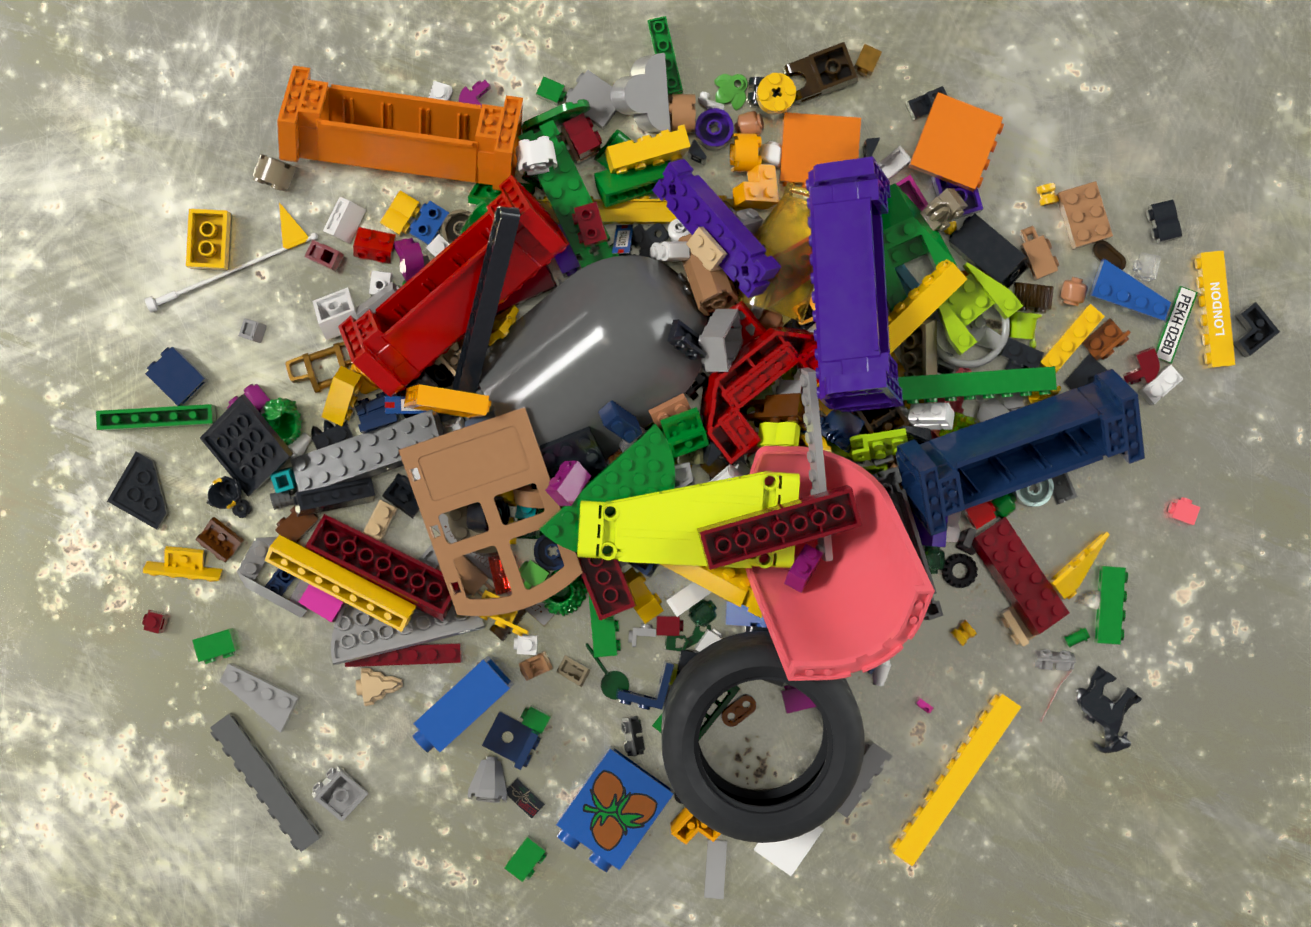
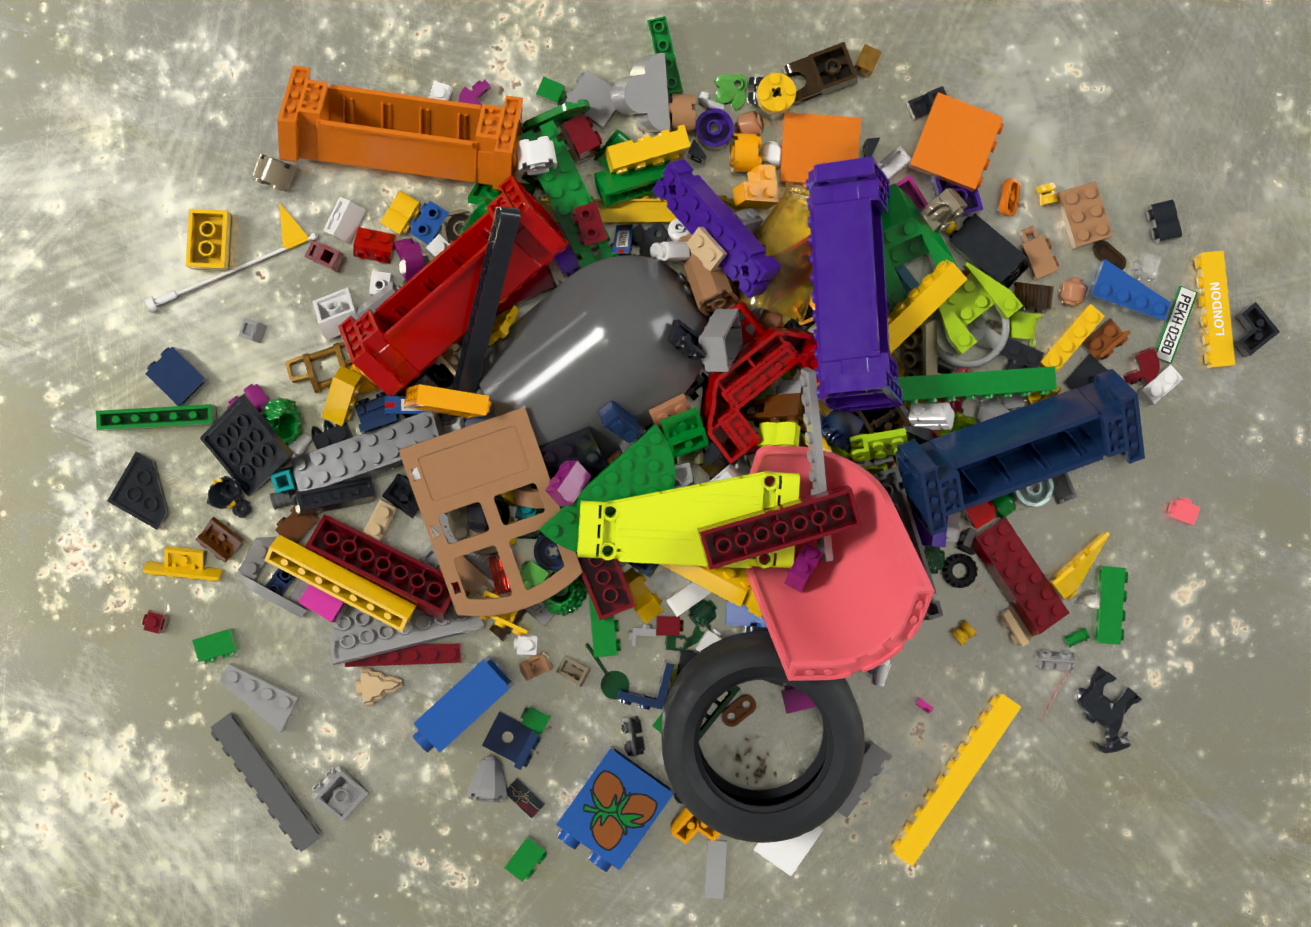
(1009, 197): none -> orange plate

